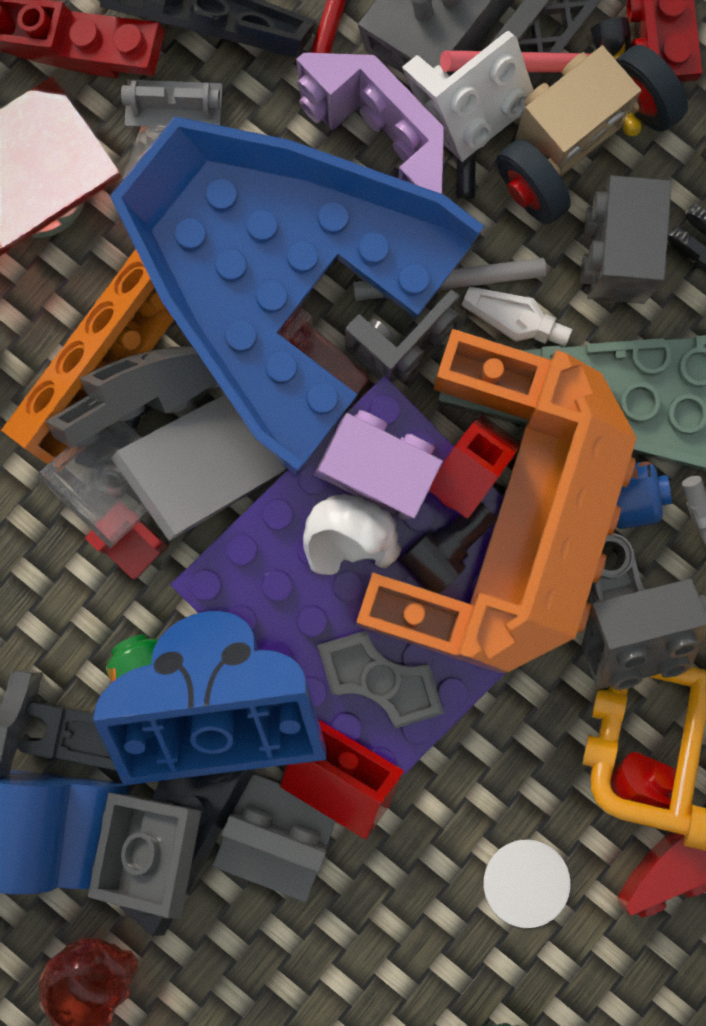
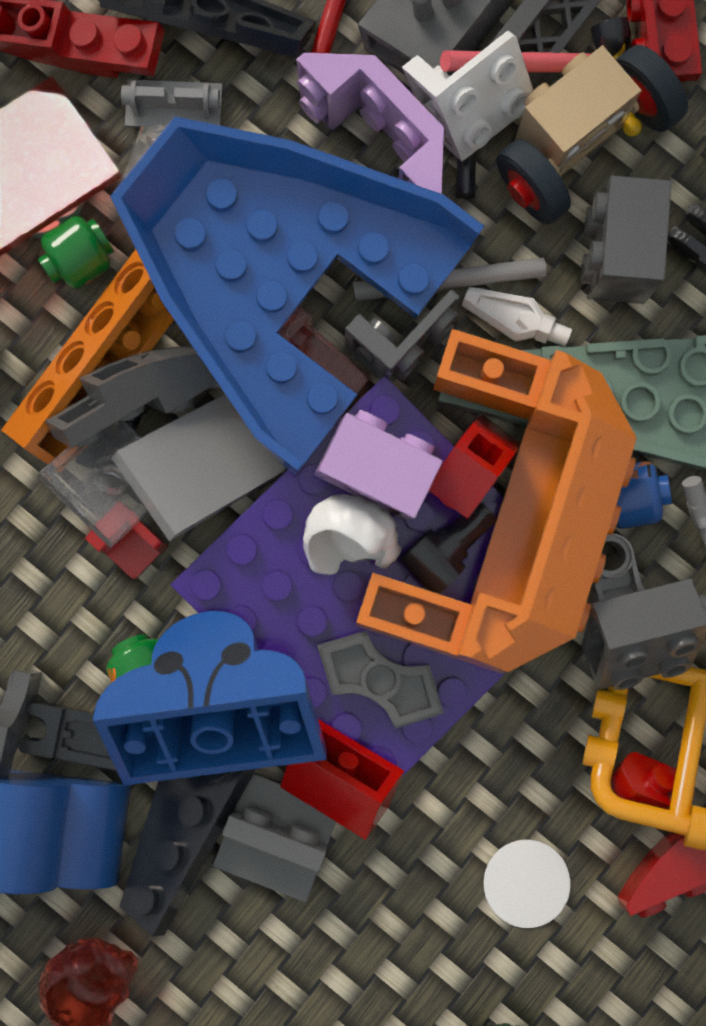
(75, 252): none -> green head
(144, 855): dark grey plate -> none

